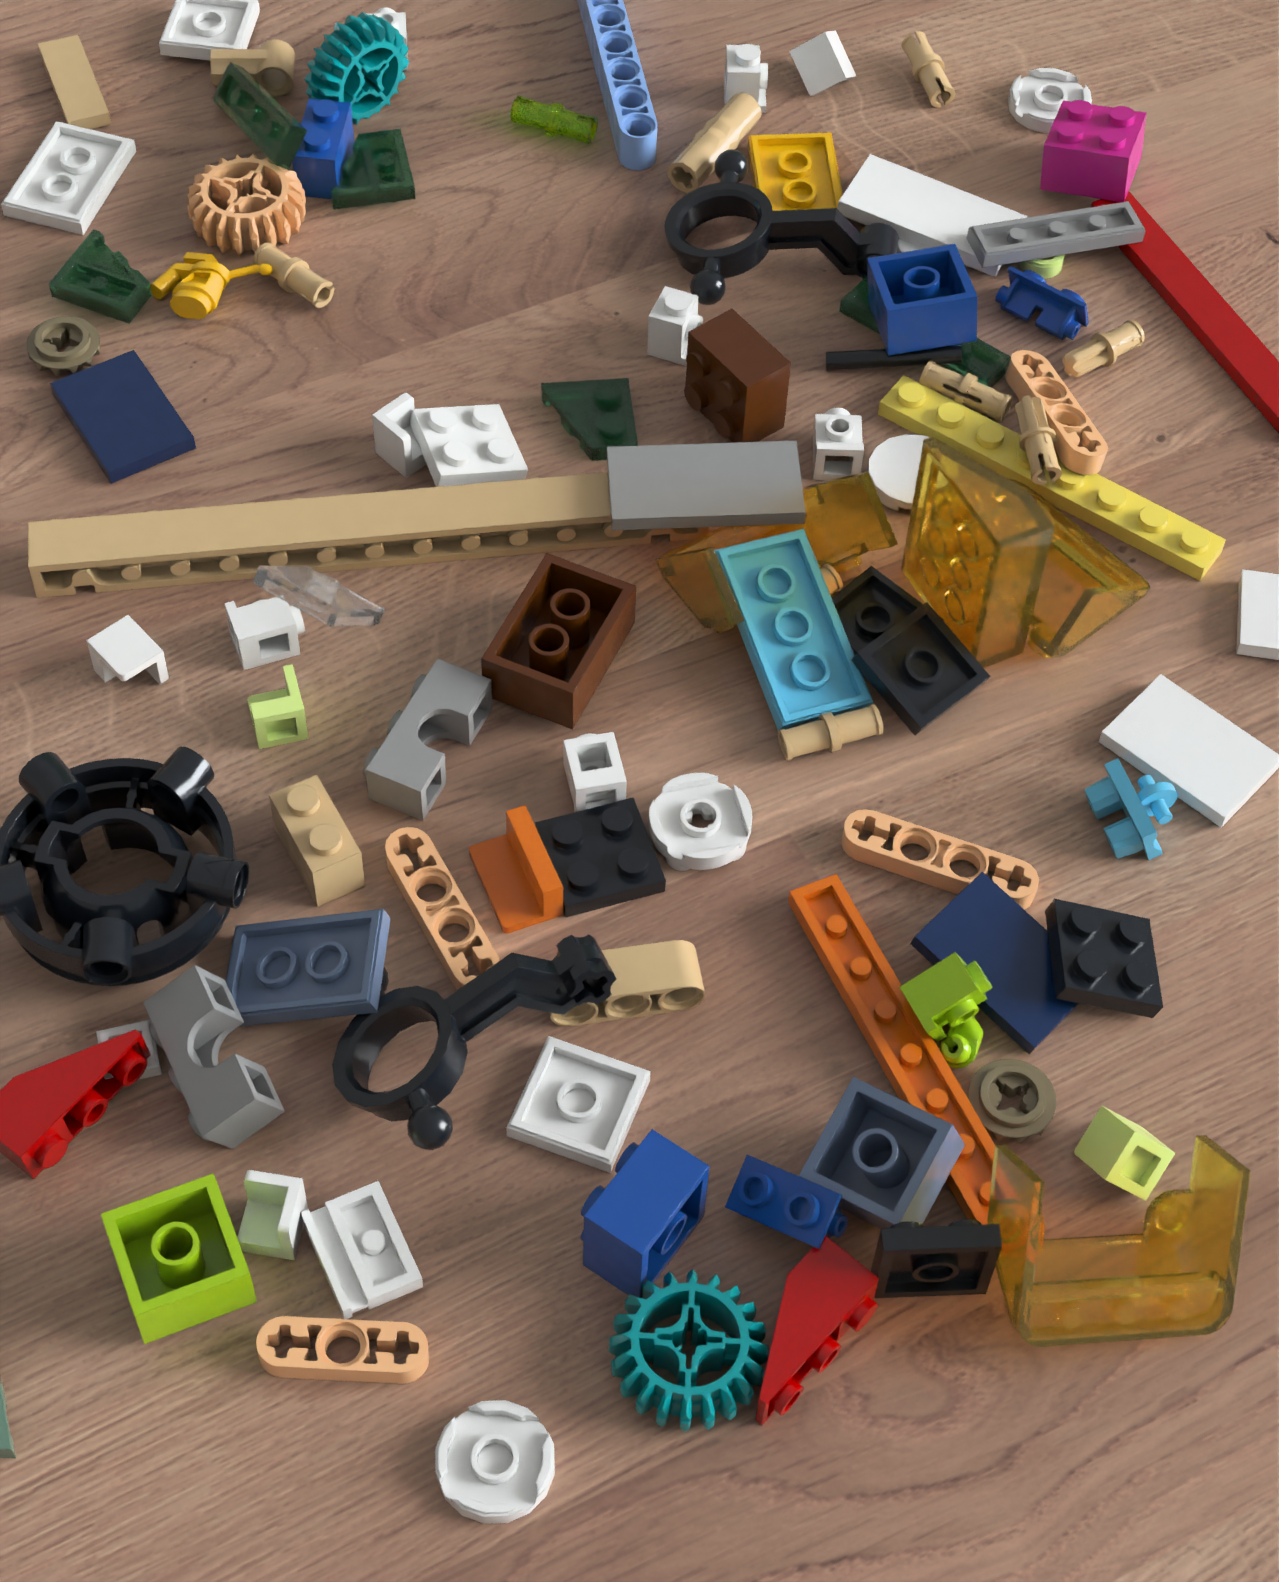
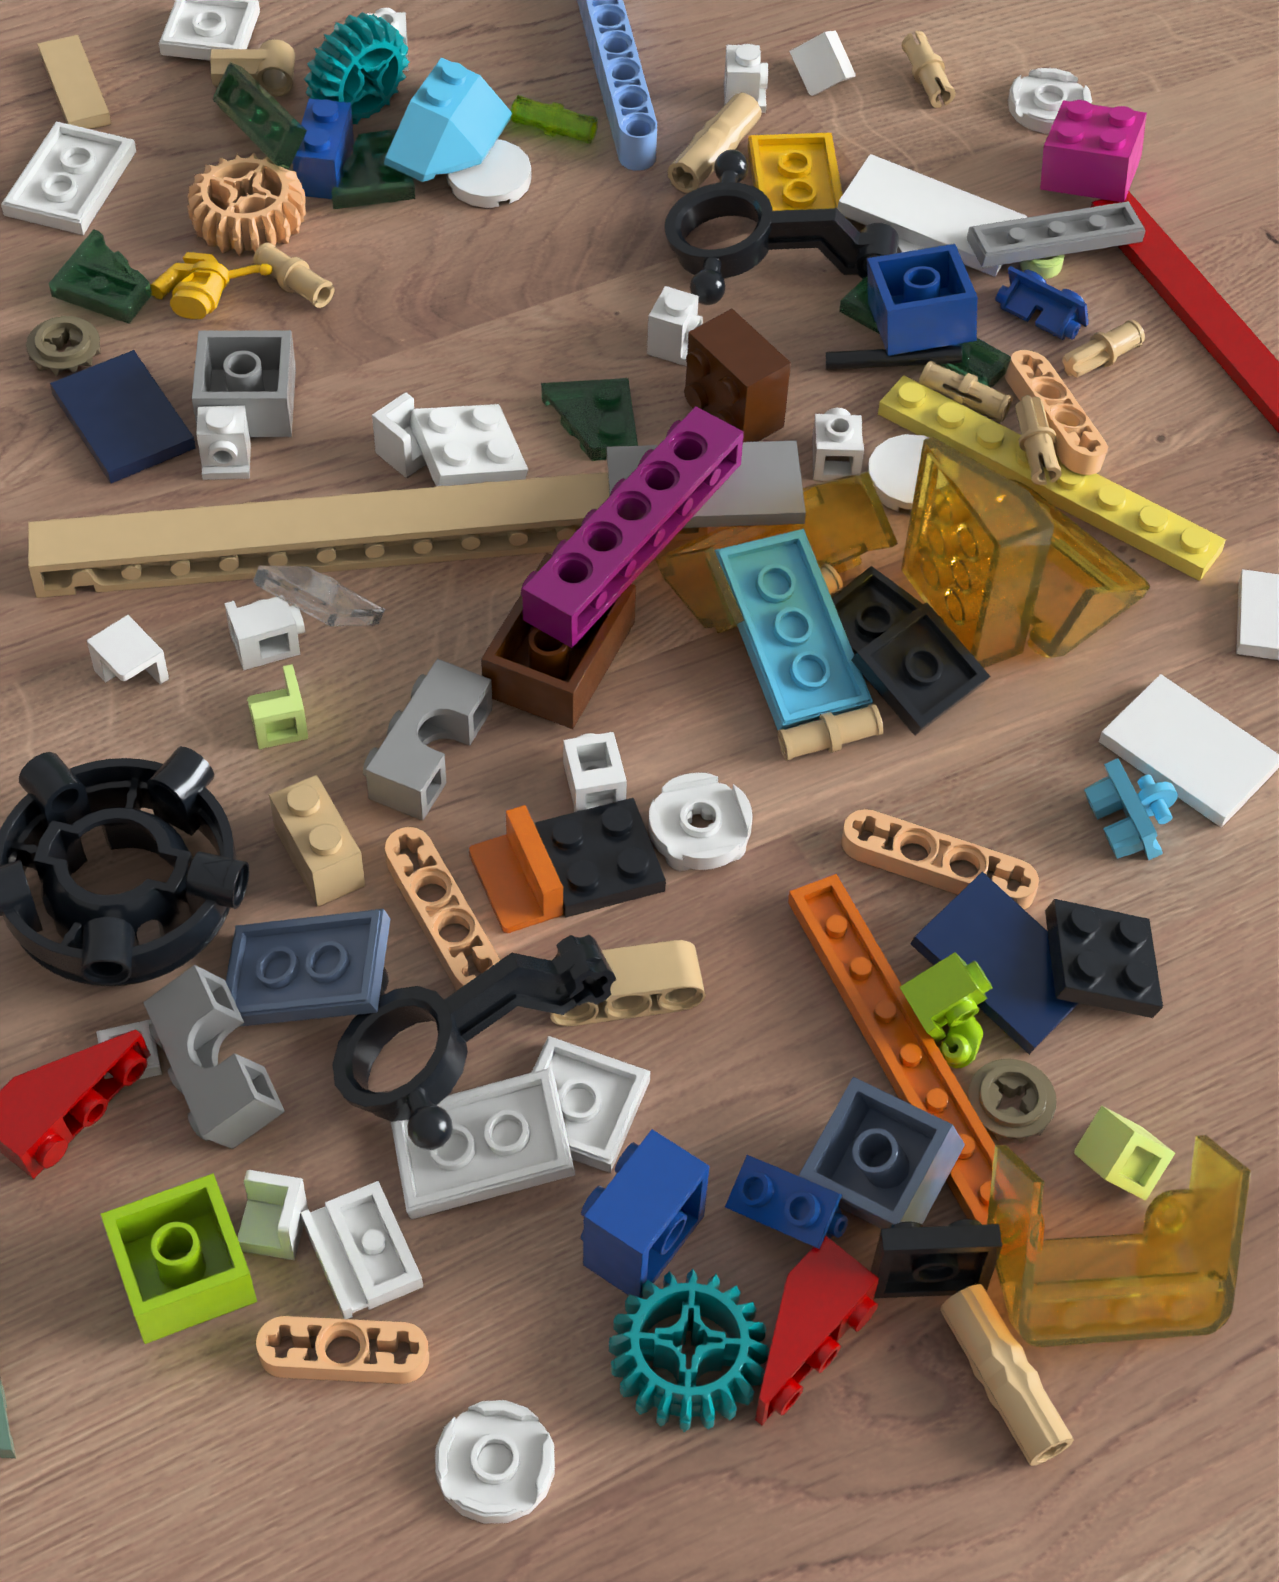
(224, 442): none -> white brick
(250, 371): none -> light grey brick
(447, 124): none -> medium azure wedge
(499, 177): none -> white tile
(500, 1143): none -> white tile
(631, 526): none -> magenta brick
(1006, 1375): none -> tan axle

